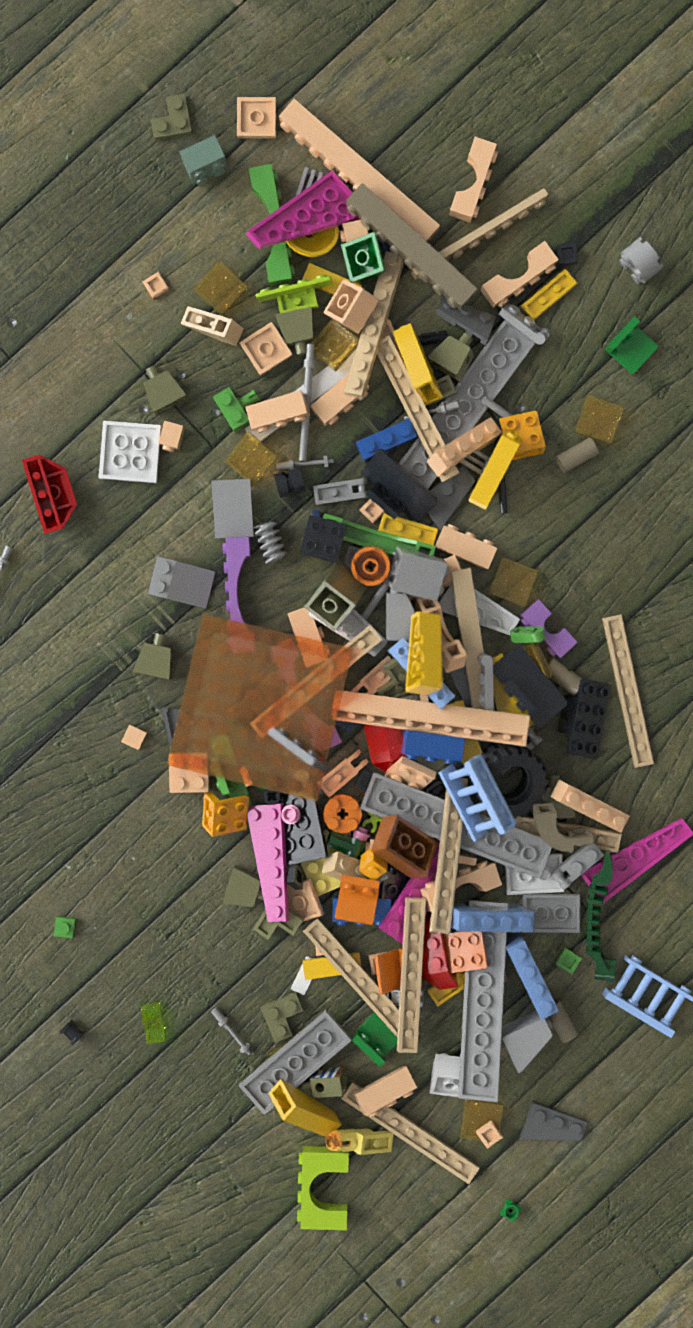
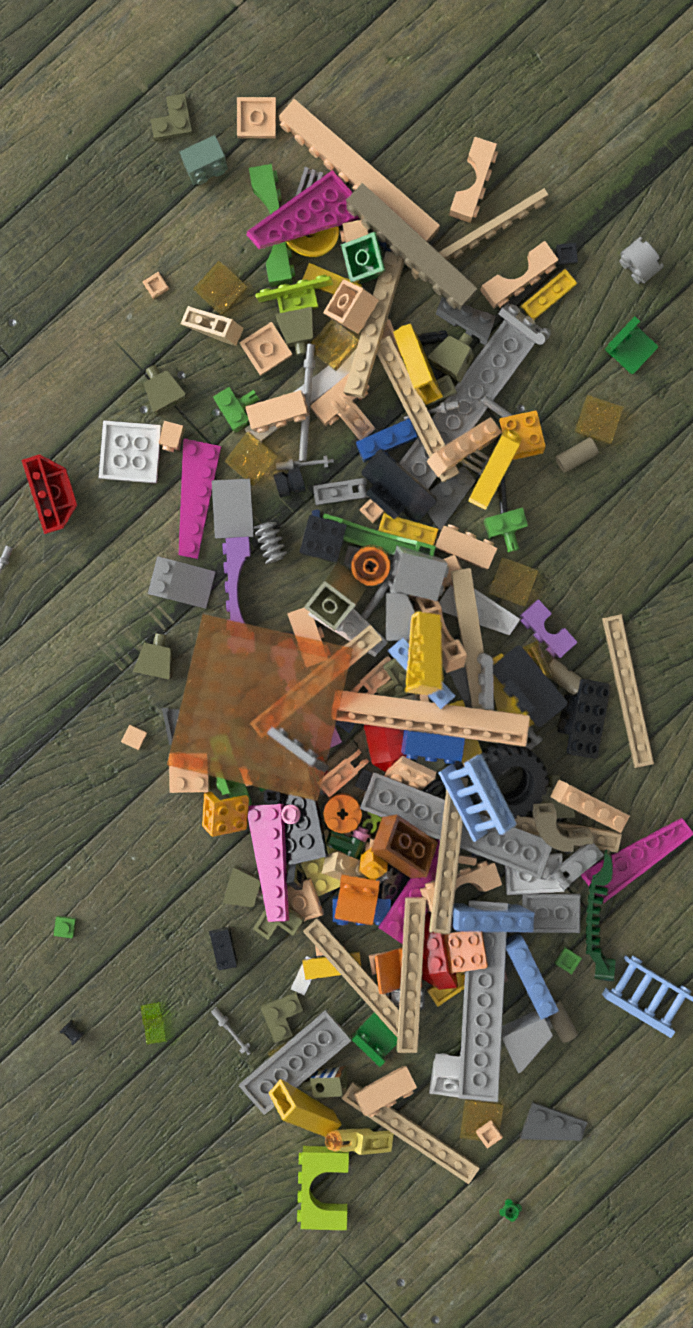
(198, 471): none -> dark pink wing
(223, 948): none -> black hinge
(353, 417): none -> light nougat hinge
(506, 525): none -> bright green brick
(527, 634): bright green beam -> none

